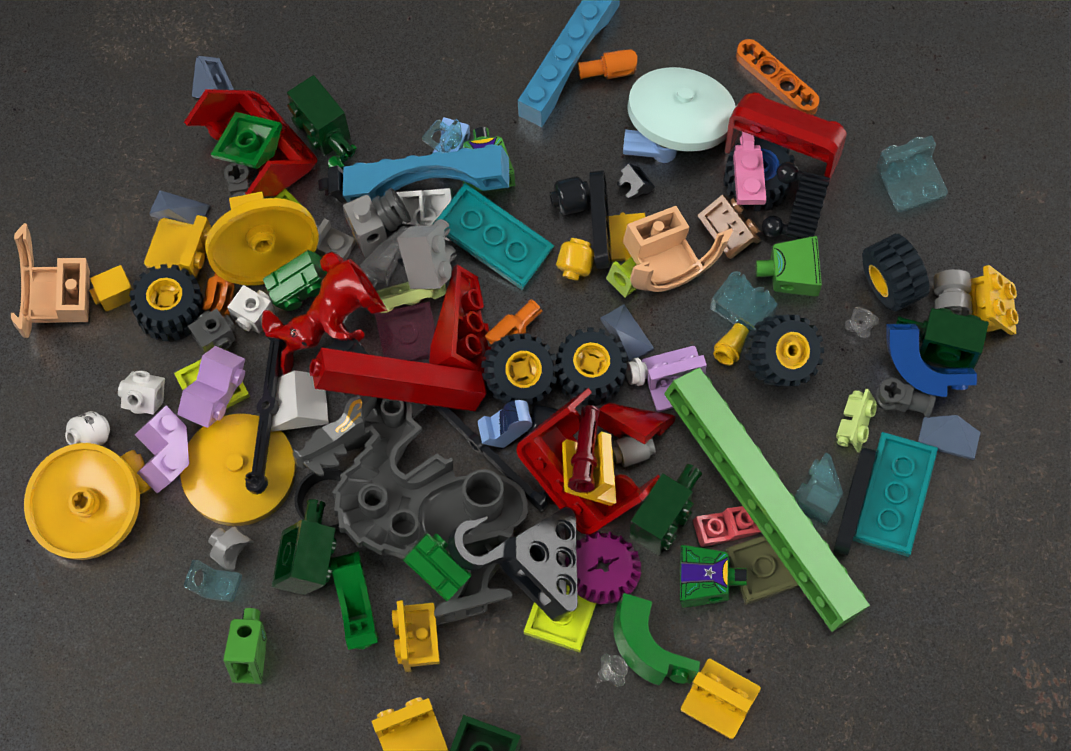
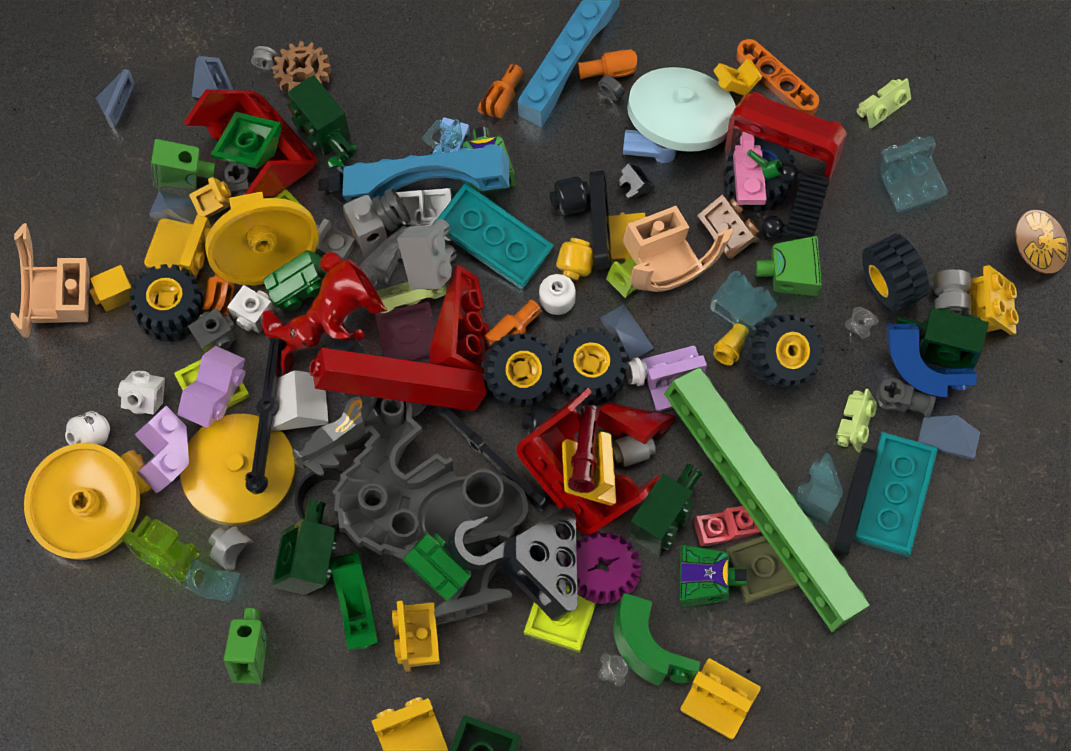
(115, 96): none -> sand blue slope
(159, 548): none -> clear neon green panel
(178, 165): none -> bright green torso
(211, 198): none -> yellow bracket
(263, 57): none -> light grey bush
(302, 65): none -> medium nougat gear
(501, 93): none -> orange arm
(505, 424): light blue leg -> none
(557, 294): none -> white head
(611, 88): none -> dark grey tile
(738, 80): none -> yellow bracket
(770, 168): none -> green hand
(891, 98): none -> yellowish green hinge
(1041, 241): none -> shield

